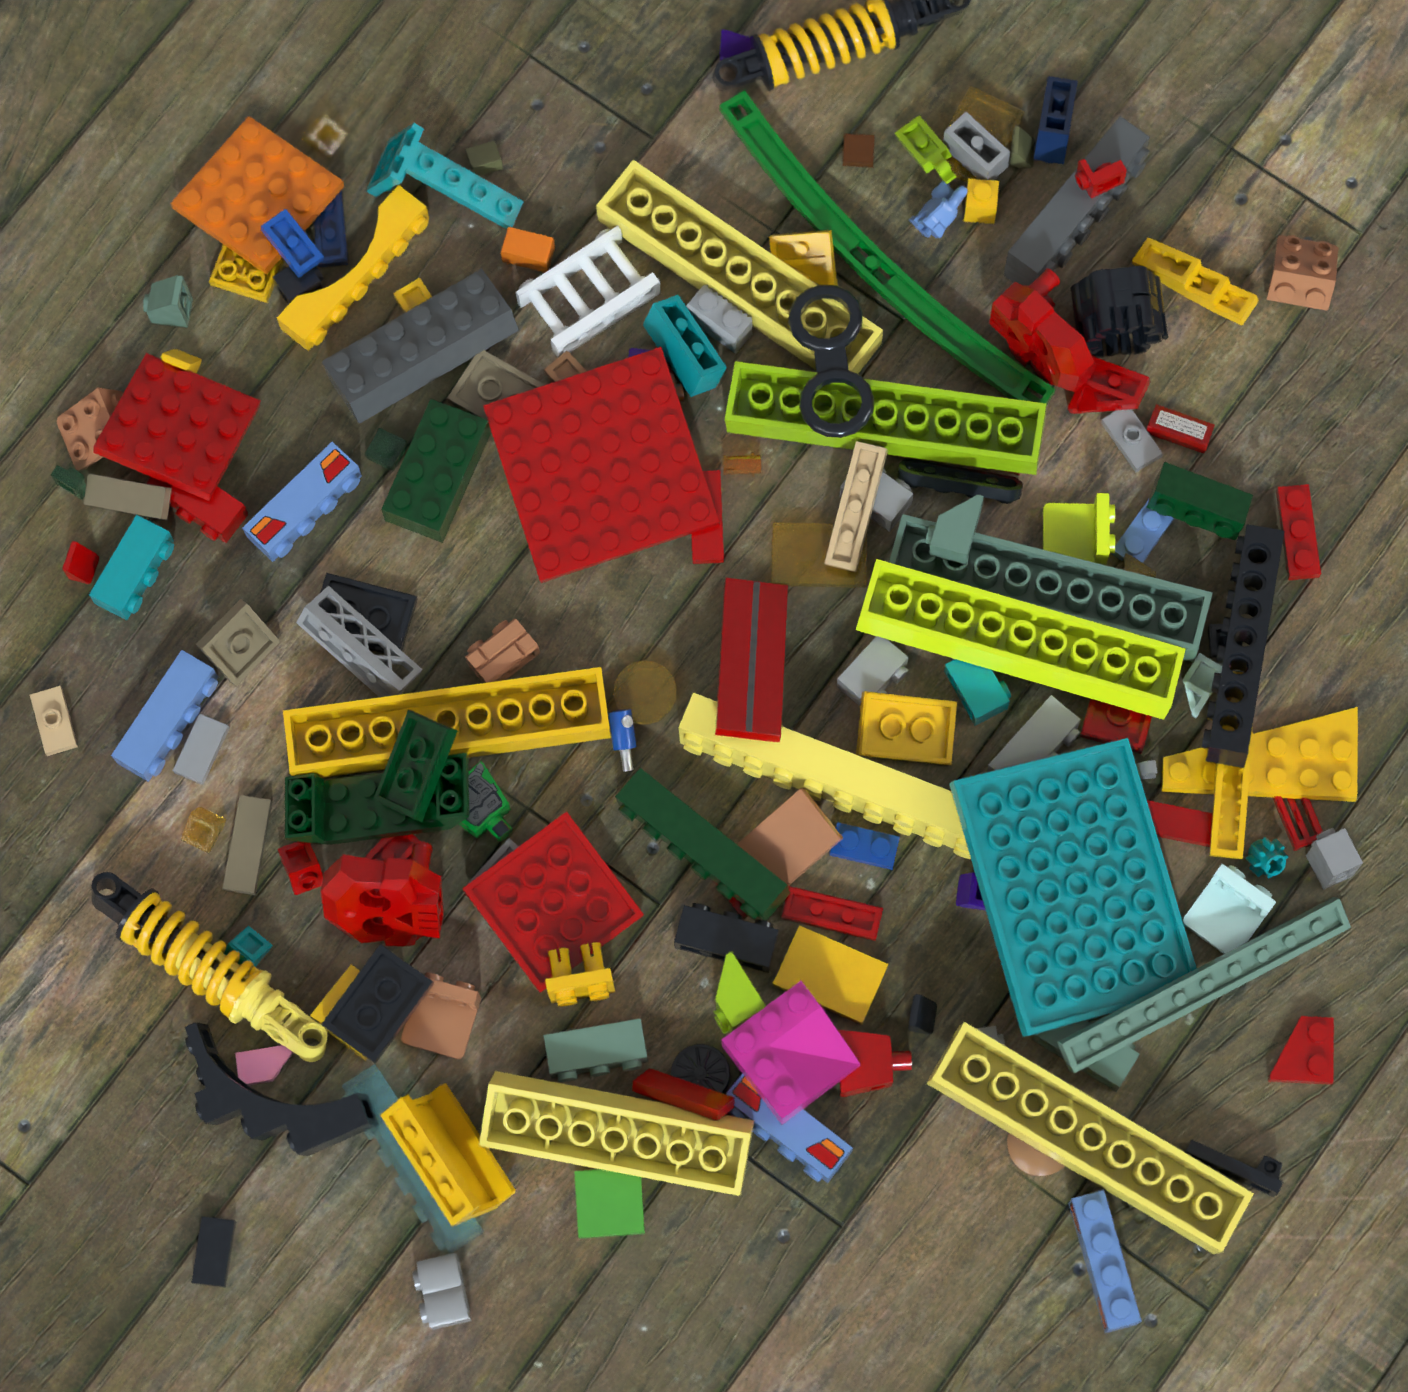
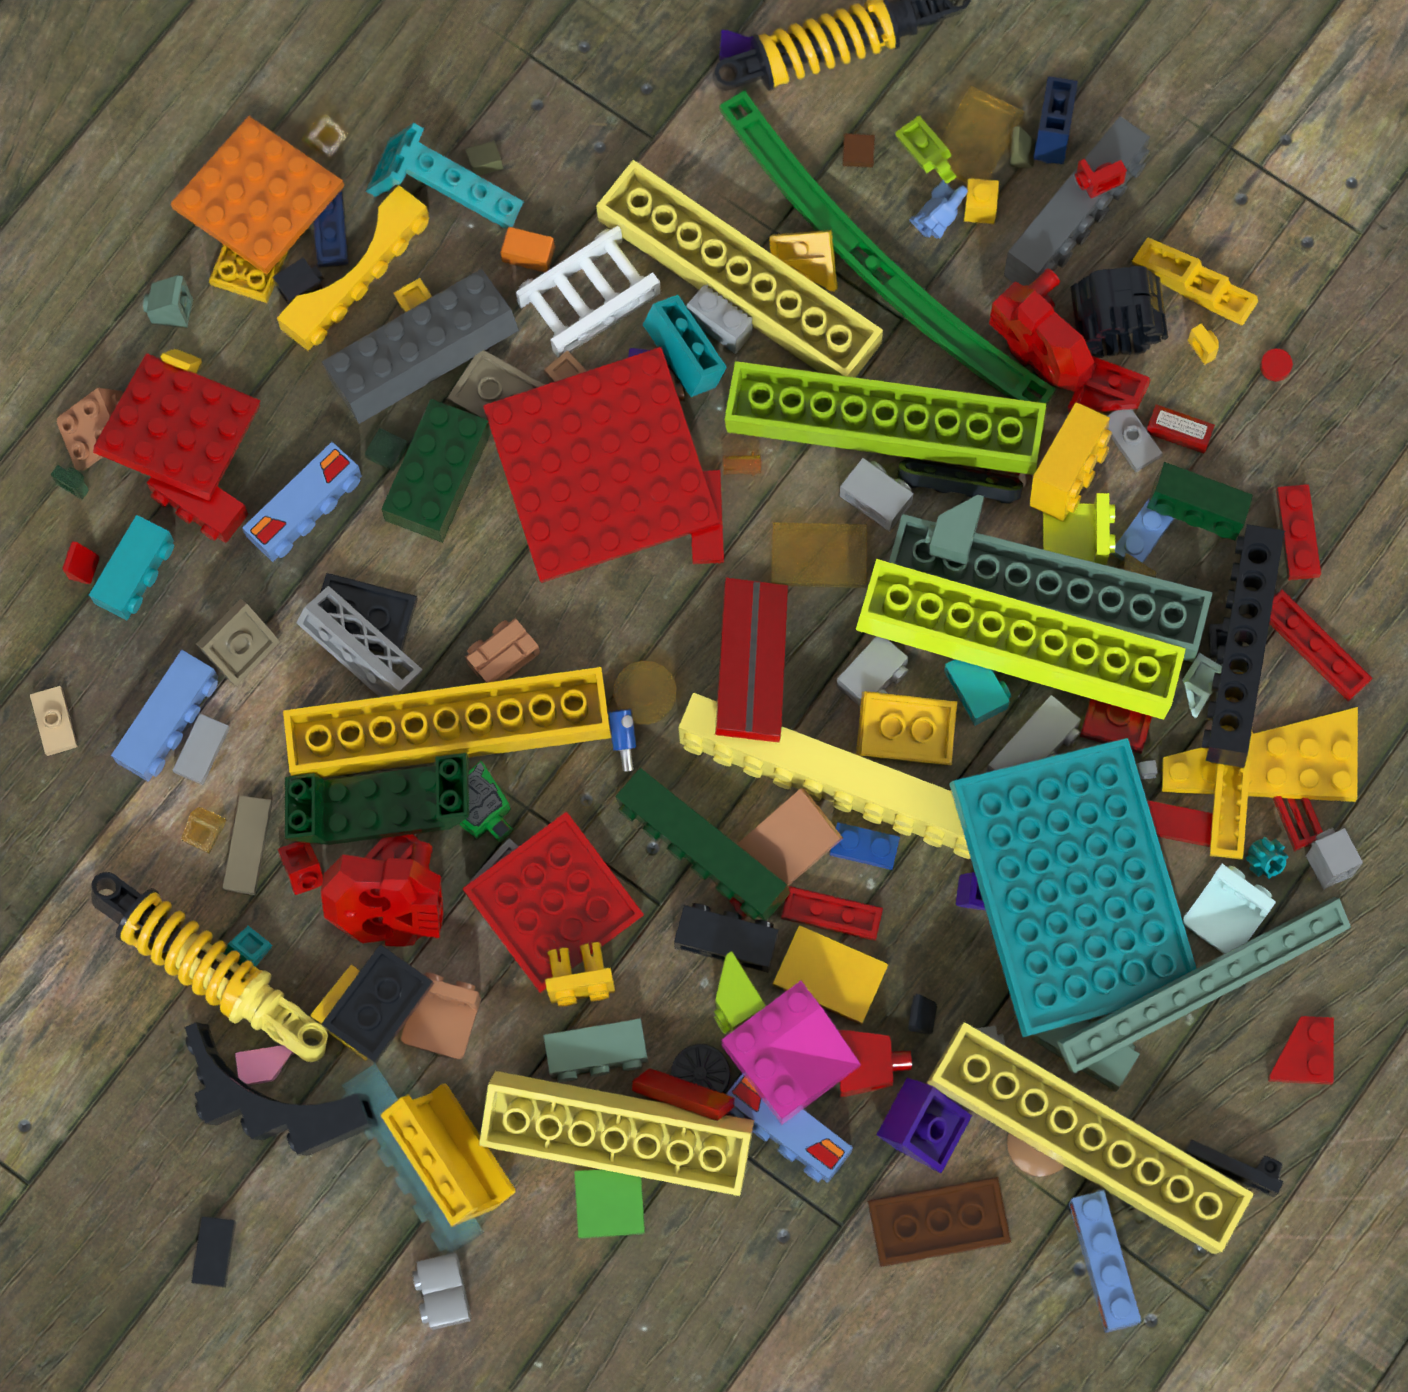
(127, 496): dark tan tile -> none
(292, 243): blue plate -> none
(415, 765): dark green tile -> none
(831, 361): black bar -> none
(856, 506): tan plate -> none
(924, 1124): none -> dark purple slope
(939, 1222): none -> reddish brown tile
(976, 148): light grey brick -> none
(1070, 462): none -> yellow brick
(1203, 343): none -> yellow plate
(1276, 365): none -> red tile
(1303, 272): nougat bracket -> none
(1317, 646): none -> red tile

